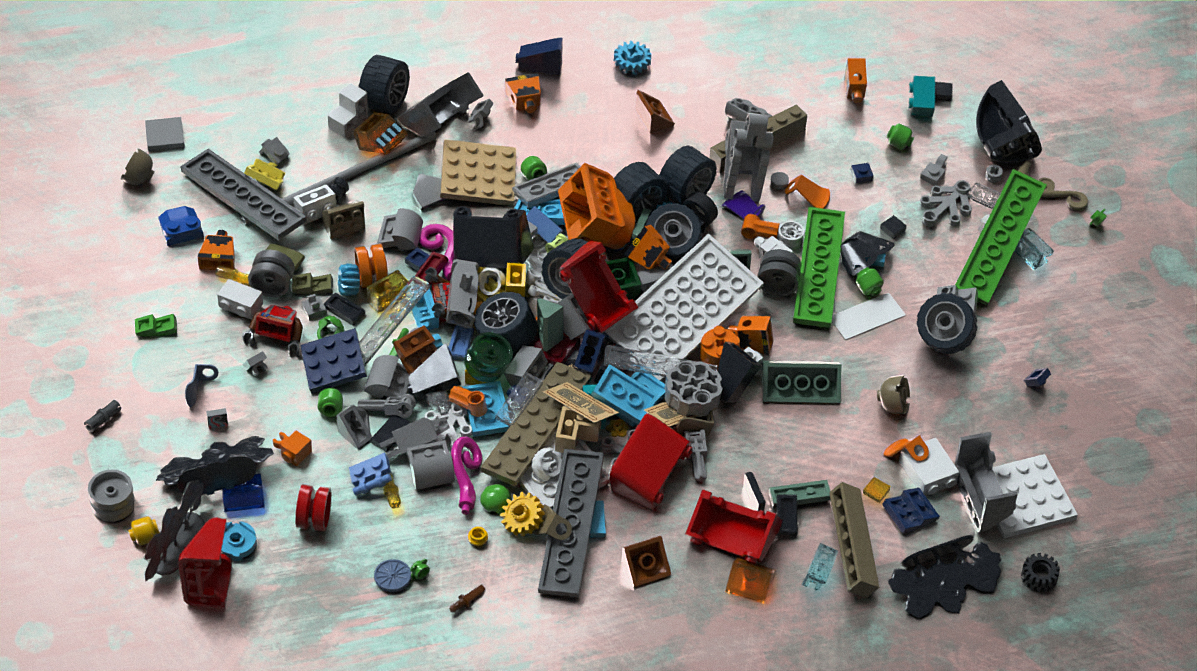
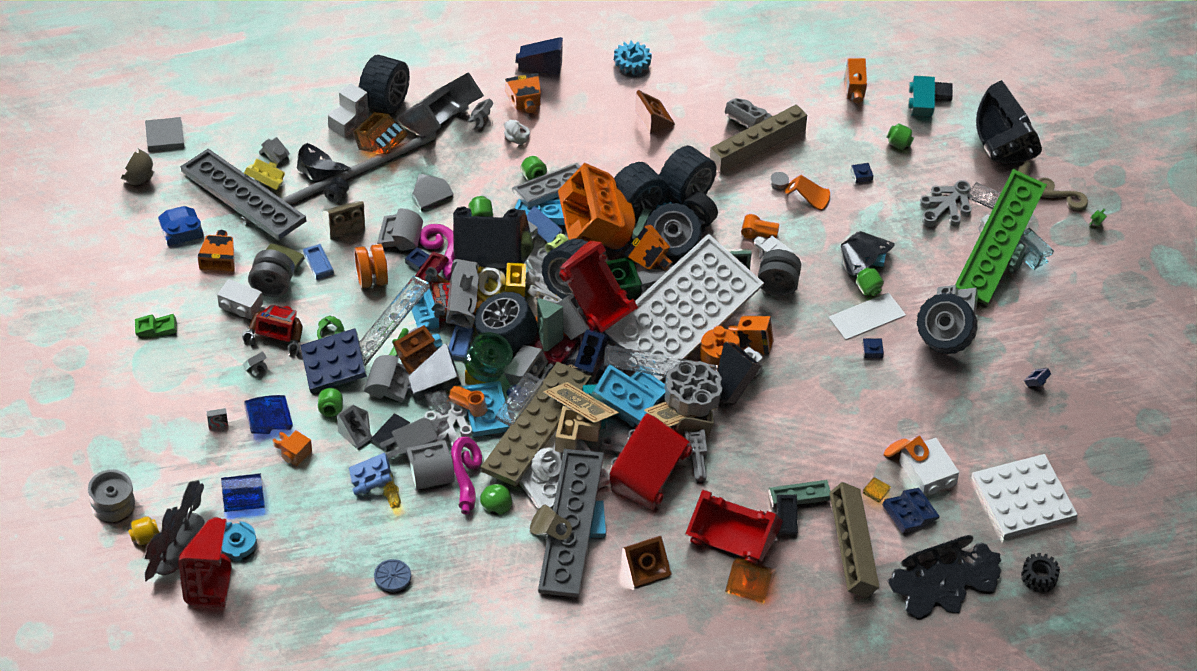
(102, 415): dark grey pin -> none
(192, 387): sand blue piece -> none
(218, 467): black plant -> none
(231, 274): clear yellow axle -> none
(267, 414): none -> clear blue slope
(312, 285): olive slope -> none
(313, 307): light grey tile -> none
(313, 508): red wheel -> none
(314, 202): white brick -> none
(315, 168): none -> black piece
(318, 261): none -> medium blue tile
(344, 309): black tile -> none
(348, 279): medium azure gear -> none
(385, 290): clear yellow brick -> none
(392, 405): light grey connector -> none
(419, 569): bright green plate -> none
(466, 600): reddish brown piece -> none
(478, 172): tan plate -> none
(478, 532): yellow plate -> none
(481, 207): none -> bright green head
(513, 133): none -> white piece
(522, 514): yellow gear -> none
(617, 428): clear yellow plant -> none
(743, 205): dark purple piece -> none
(747, 153): light grey piece -> none
(754, 492): black tile -> none
(791, 234): white wheel -> none
(801, 381): sand green slope -> none
(819, 267): bright green plate -> none
(820, 566): clear light blue hinge -> none
(872, 348): none -> dark blue plate
(893, 226): black tile -> none
(894, 394): dark tan cylinder -> none
(935, 172): light grey plate -> none
(979, 484): flat silver windscreen -> none
(995, 170): light grey bush -> none
(1017, 258): none -> sand green gear

